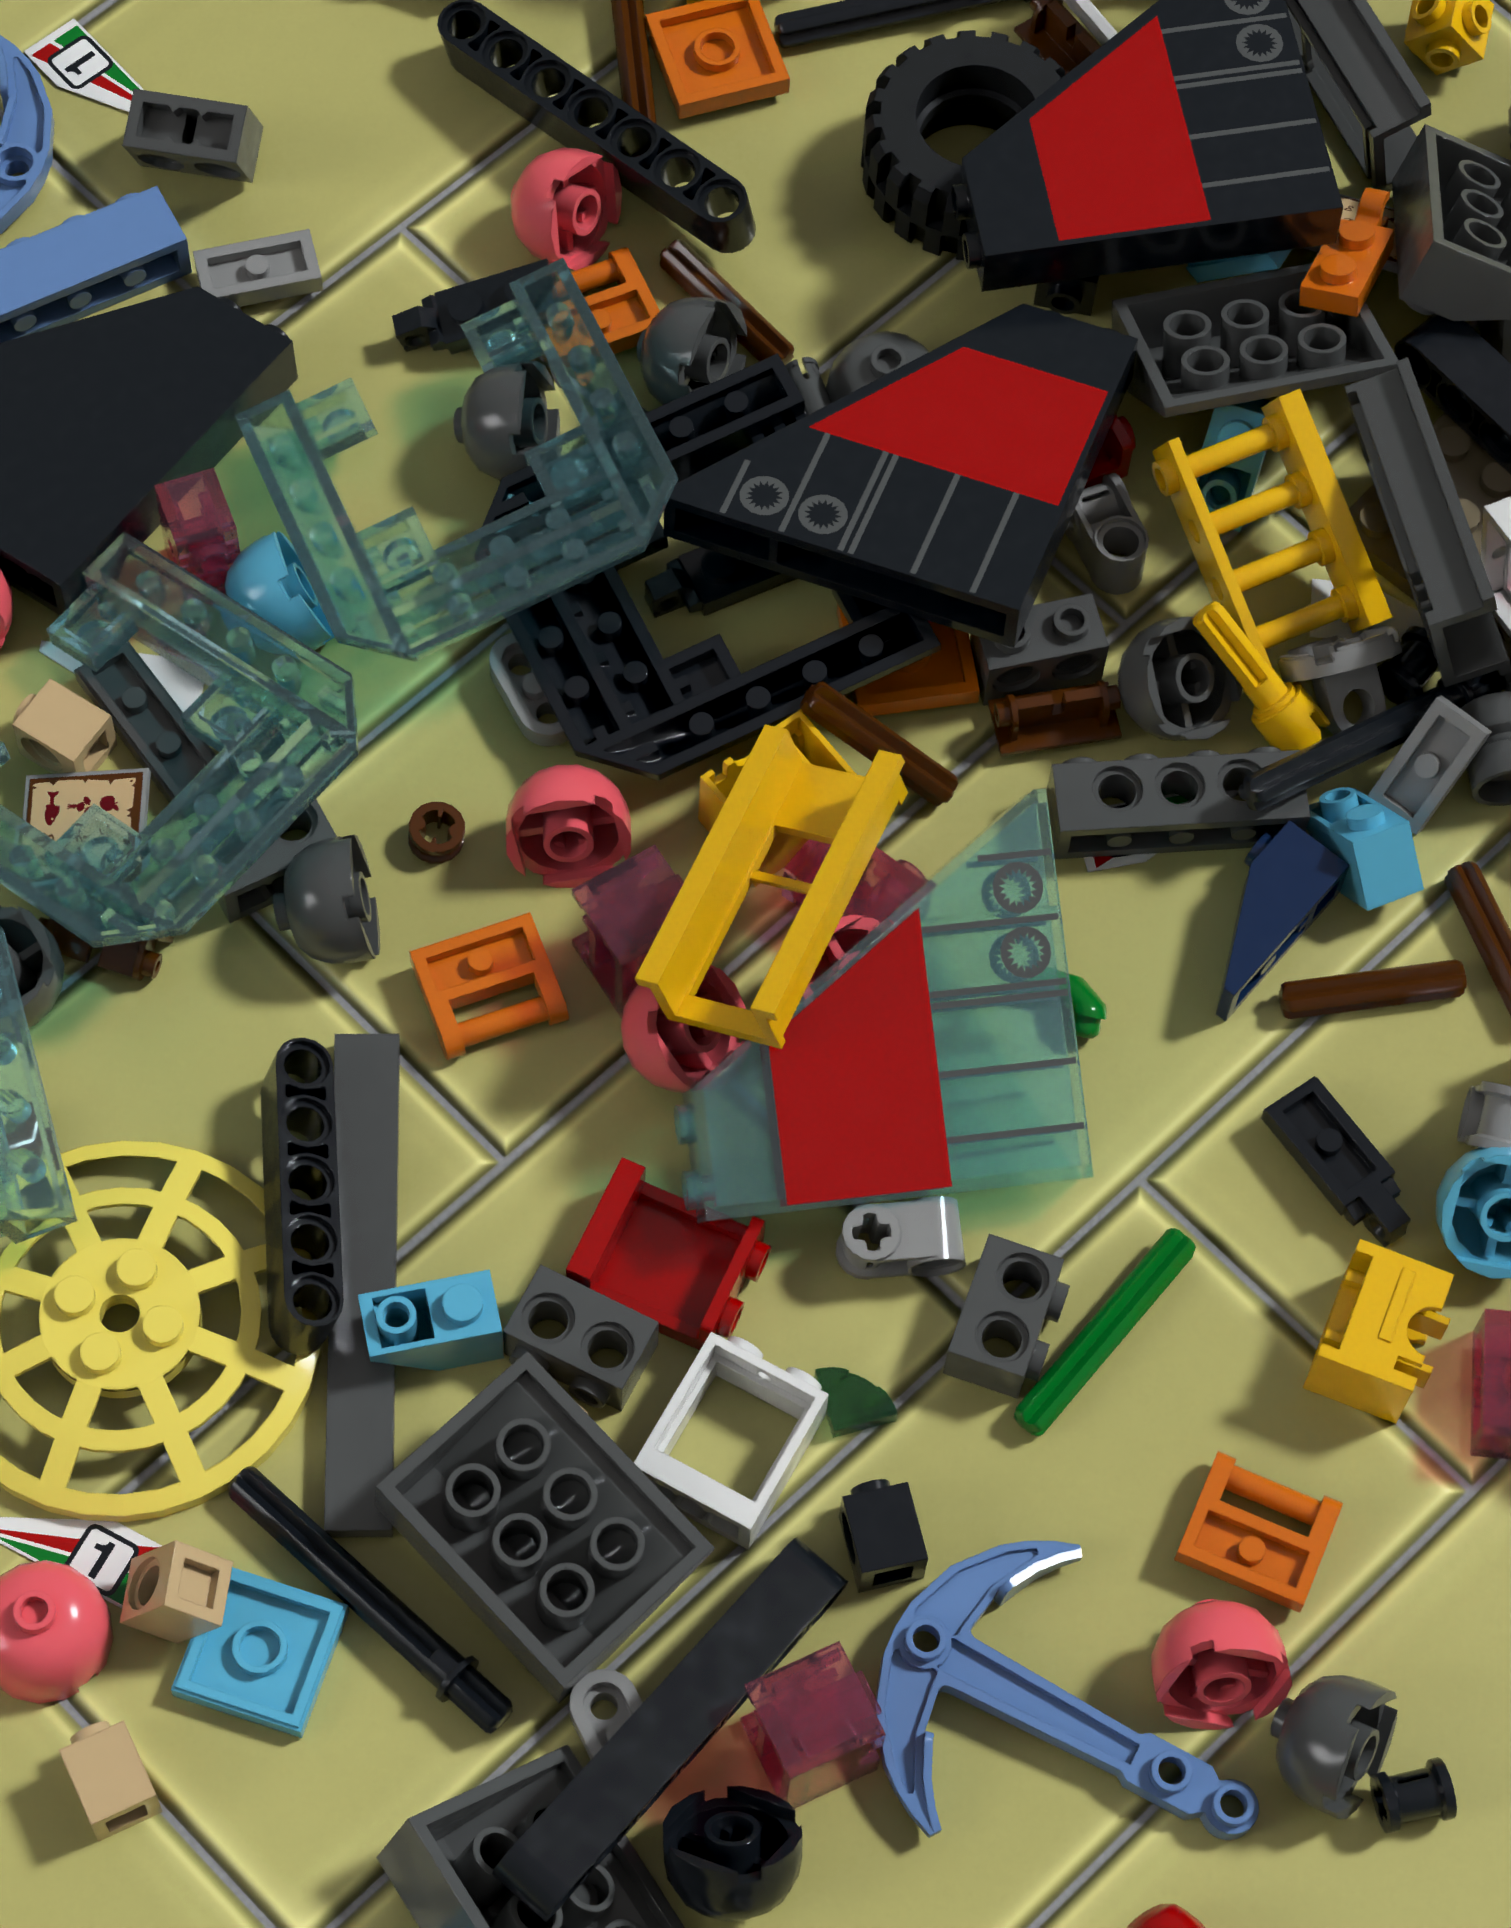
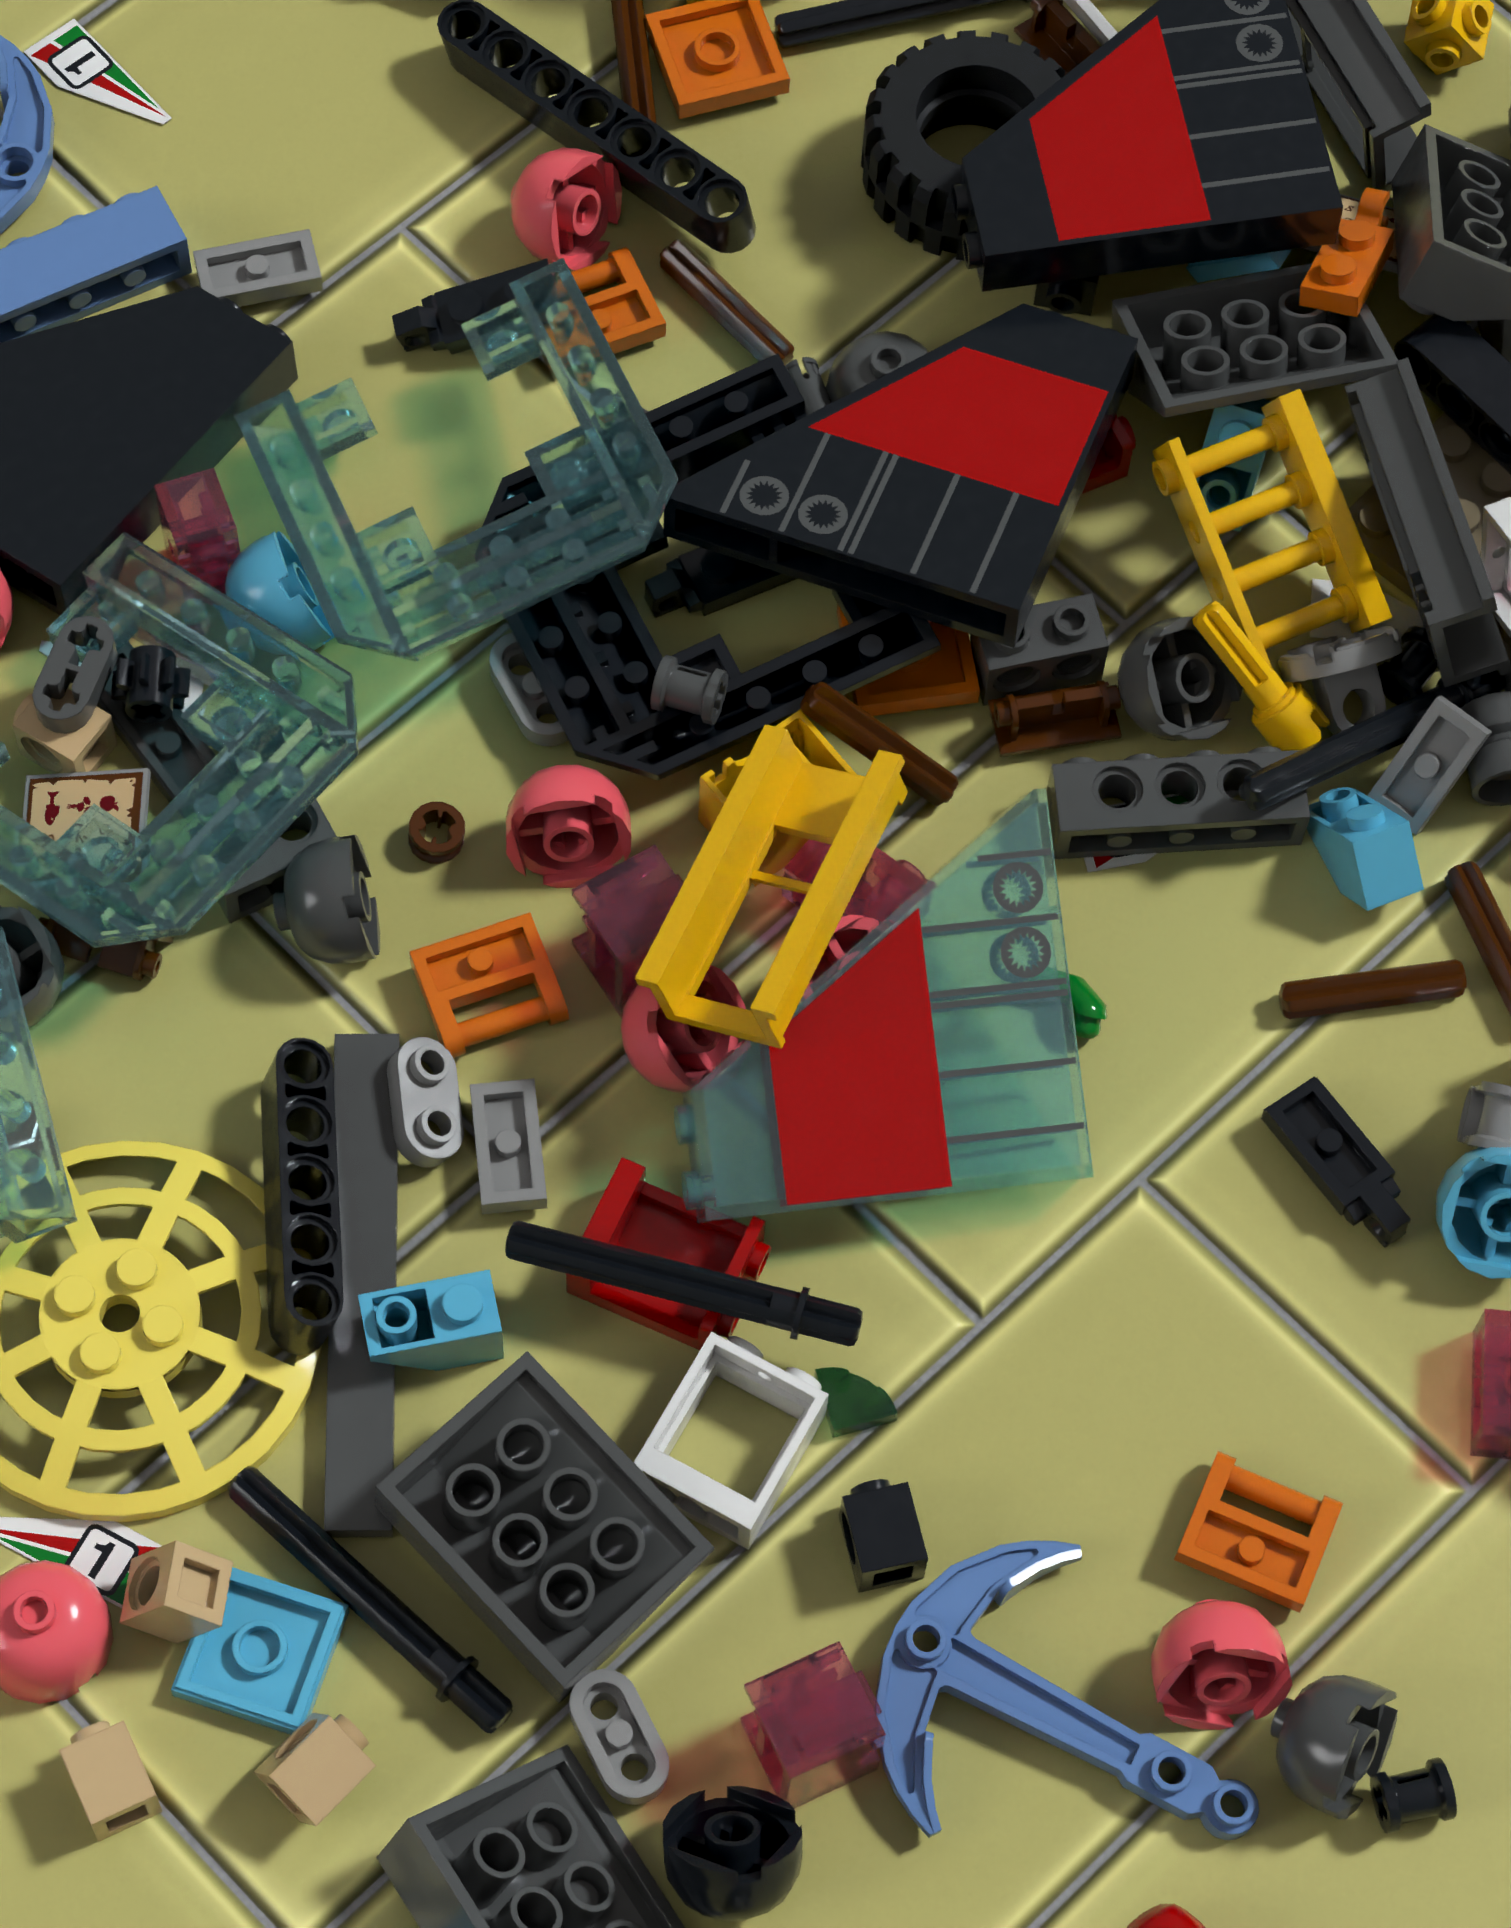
(63, 668): none -> dark grey beam
(150, 683): none -> black gear
(193, 135): dark grey brick -> none
(317, 1766): none -> tan brick
(424, 1097): none -> light grey plate
(506, 416): dark grey cylinder -> none
(508, 1146): none -> light grey plate
(590, 1325): dark grey brick -> none
(668, 1730): black beam -> none
(685, 1283): none -> black axle
(689, 689): none -> dark grey bush
(690, 346): dark grey cylinder -> none
(912, 1236): light grey piece -> none
(997, 1314): dark grey brick -> none
(1104, 1332): green axle -> none
(1108, 525): light grey piece -> none
(1283, 894): dark blue slope -> none
(1368, 1337): yellow piece -> none

